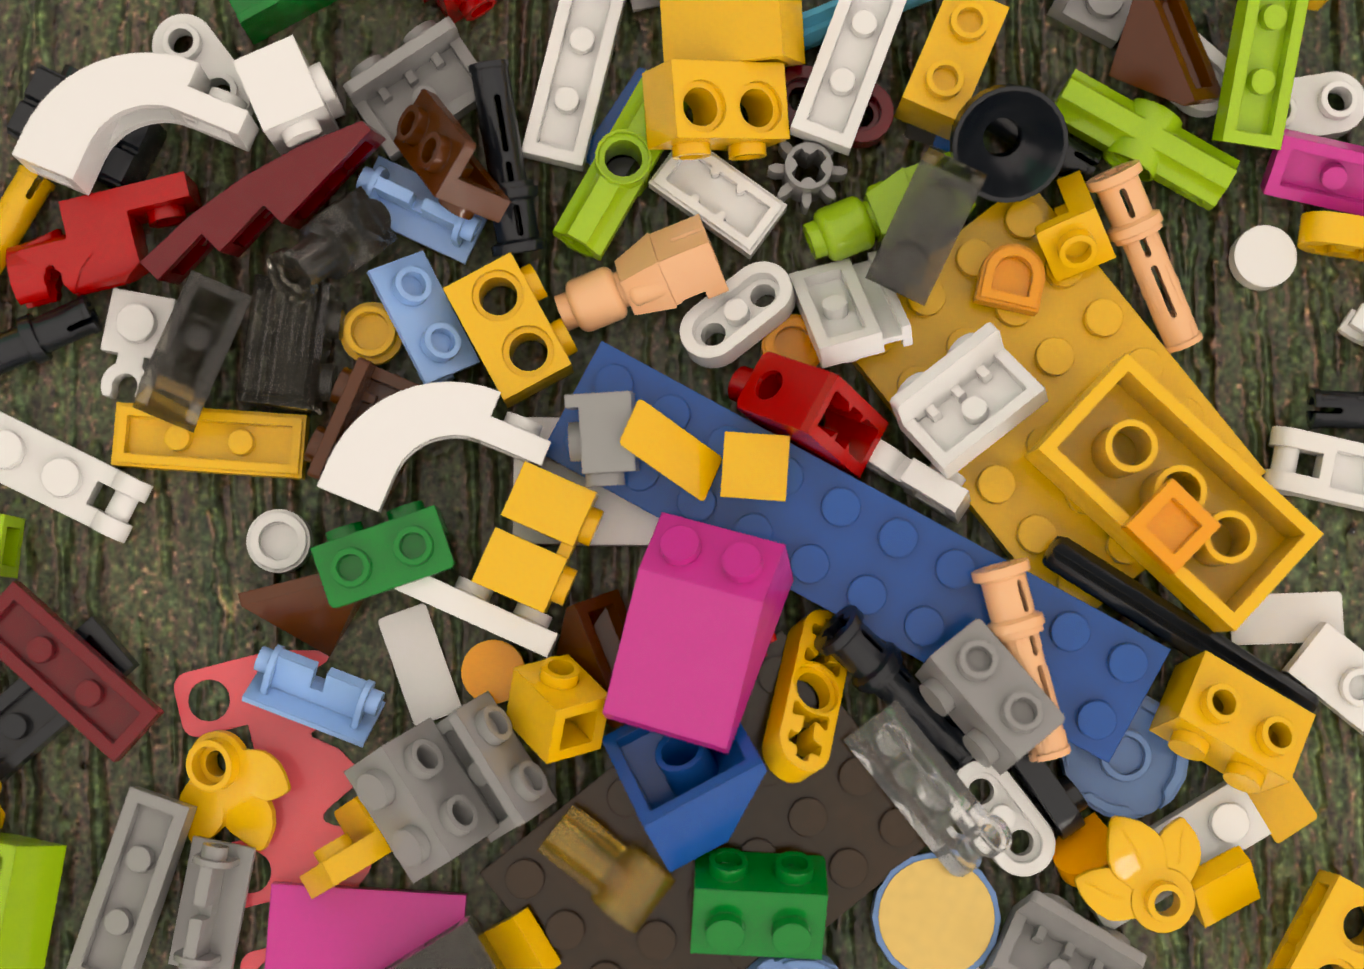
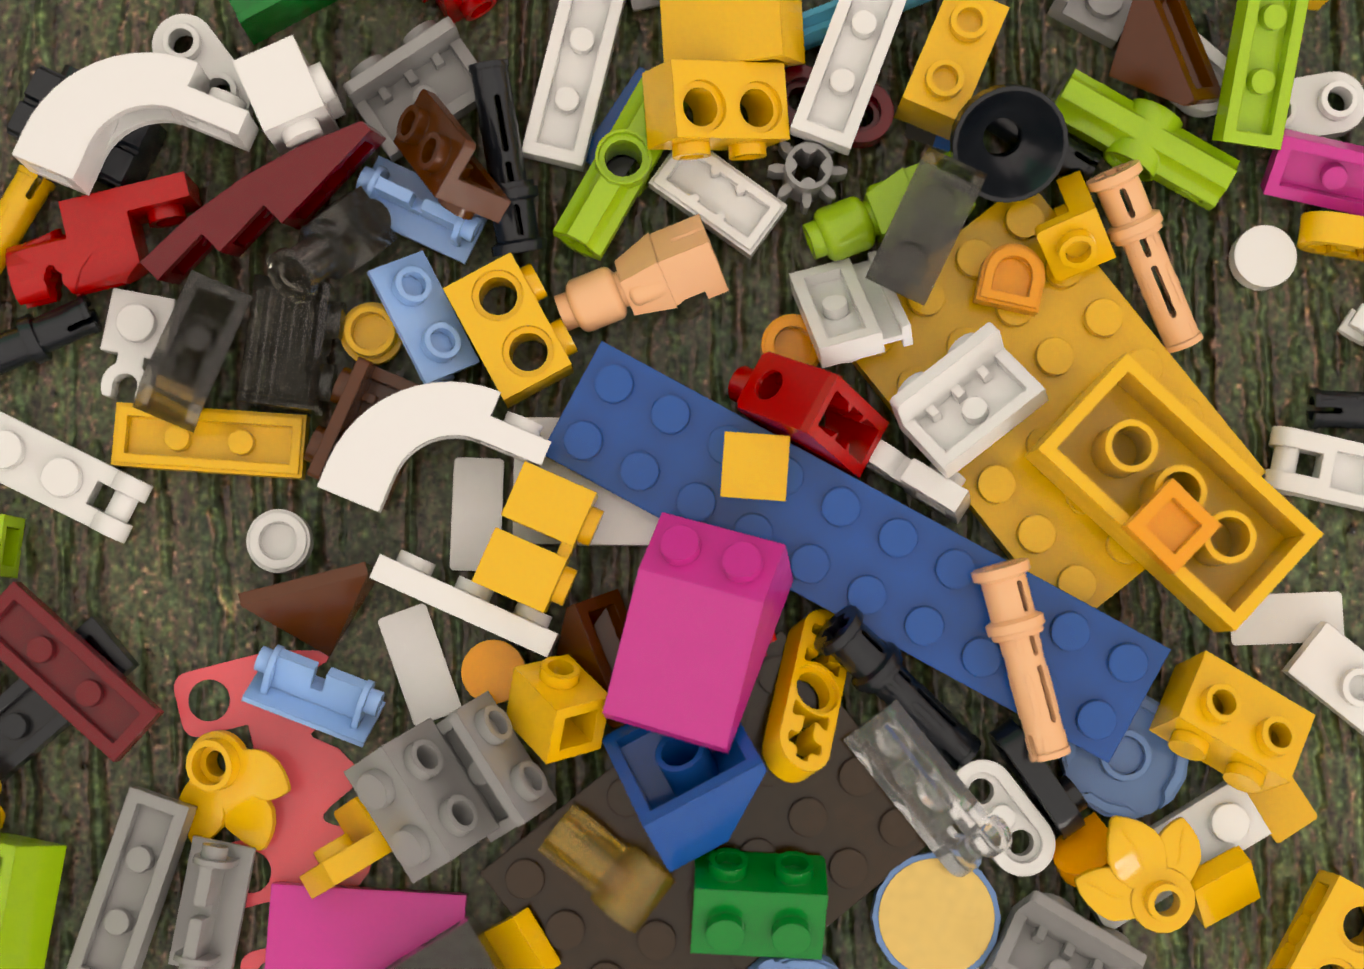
(384, 556): green bracket -> none
(475, 509): none -> white sticker
(598, 435): light grey brick -> none
(670, 450): yellow sticker -> none
(737, 315): white plate -> none
(988, 697): light grey bracket -> none
(1162, 617): black axle -> none

